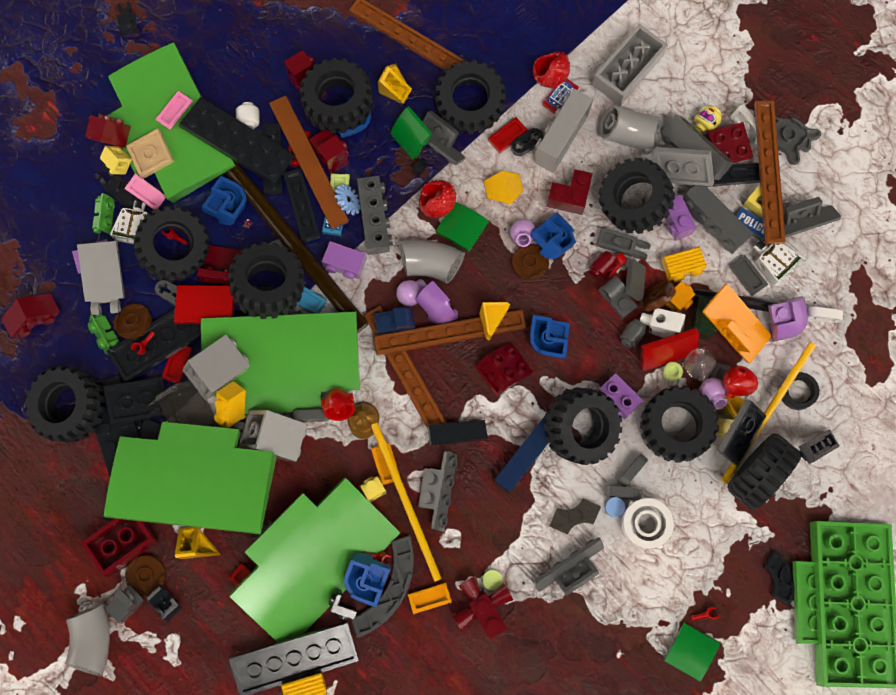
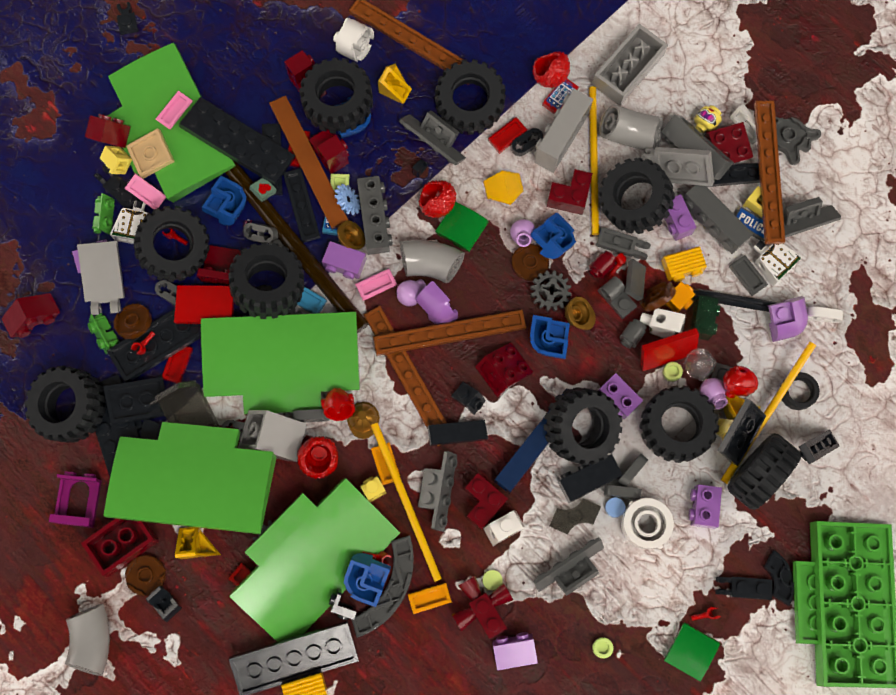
(66, 483): none -> magenta panel
(124, 604): dark grey brick -> none
(216, 367): light grey slope -> none
(230, 404): yellow brick -> none
(248, 114): white head -> none
(261, 228): none -> dark grey beam
(263, 189): none -> sand green tile
(317, 457): none -> red hair
(351, 235): none -> pearl gold piece
(353, 39): none -> white brick
(376, 284): none -> bright pink tile
(396, 320): dark blue brick -> none
(410, 133): green slope -> none
(469, 397): none -> black bracket
(488, 499): none -> dark red brick
(492, 315): yellow slope -> none
(504, 527): none -> white torso
(514, 651): none -> brick
(543, 290): none -> dark grey gear
(580, 313): none -> pearl gold piece
(589, 478): none -> black brick
(594, 163): none -> yellow piece
(602, 647): none -> yellowish green tile
(705, 506): none -> medium lavender brick
(737, 323): light orange bracket -> none
(746, 588): none -> black hinge

